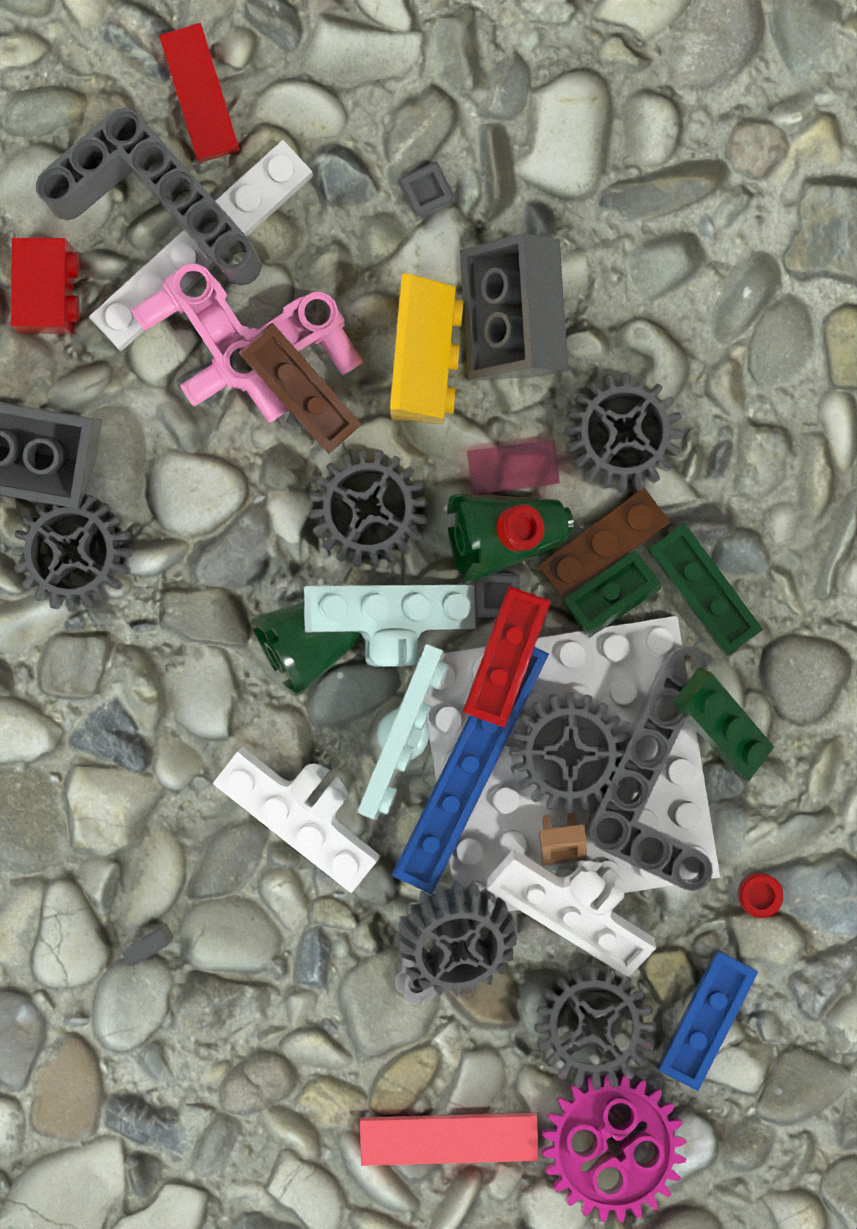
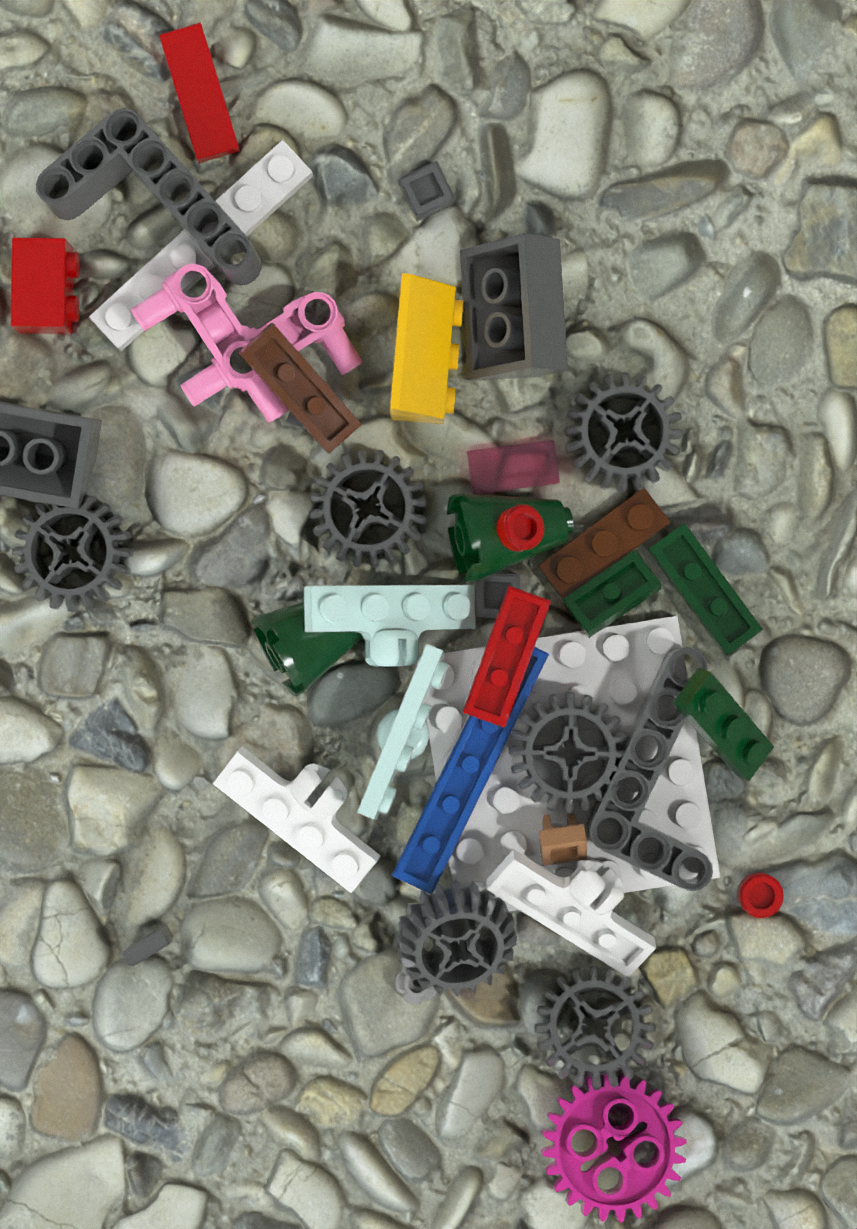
(448, 1139): coral tile -> none
(707, 1020): blue plate -> none

